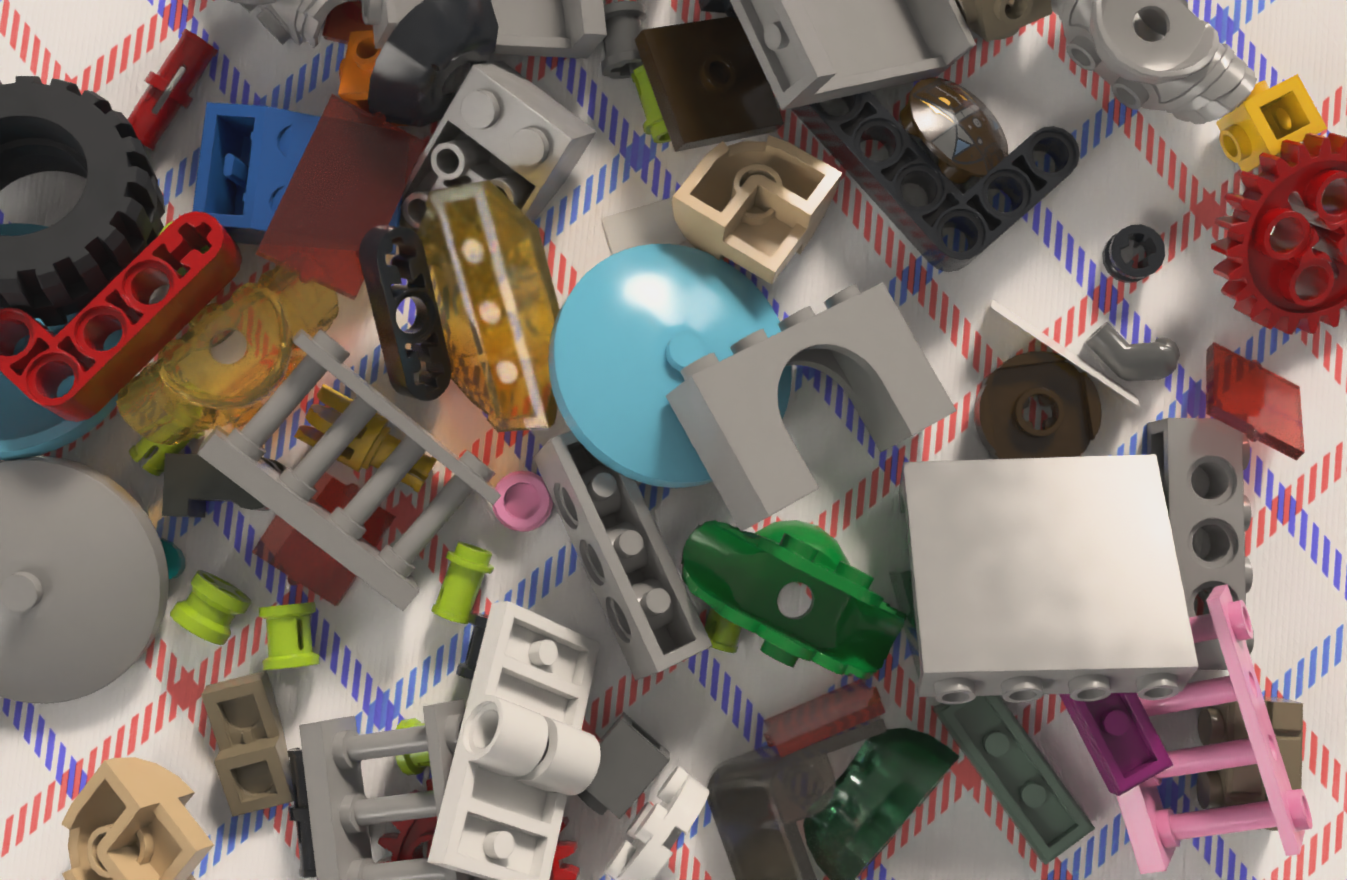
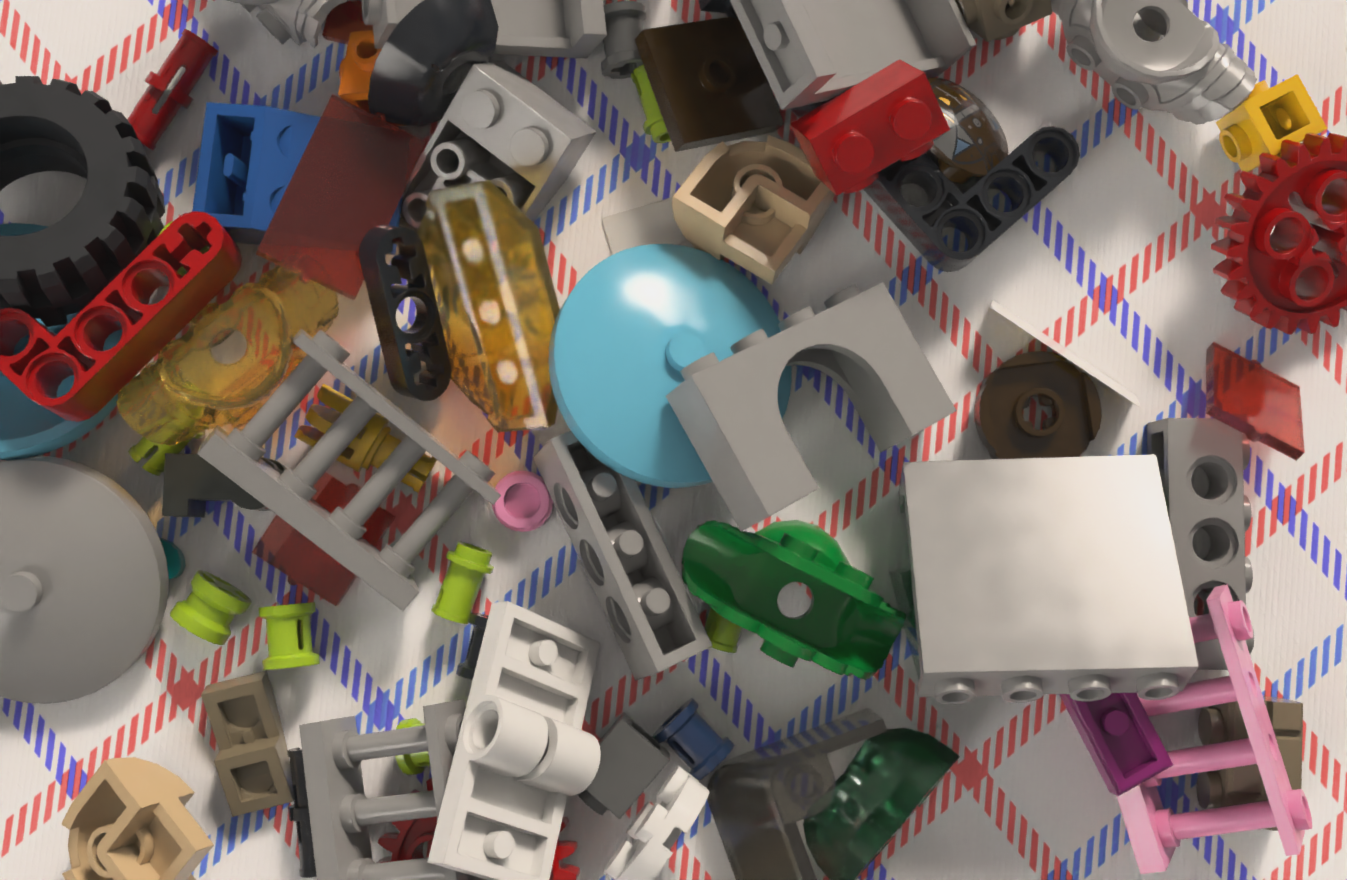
(694, 740): none -> dark blue bush
(823, 717): clear red piece -> none
(871, 127): none -> red brick
(1016, 774): sand green tile -> none
(1137, 360): dark grey arm -> none
(1143, 236): black bush -> none

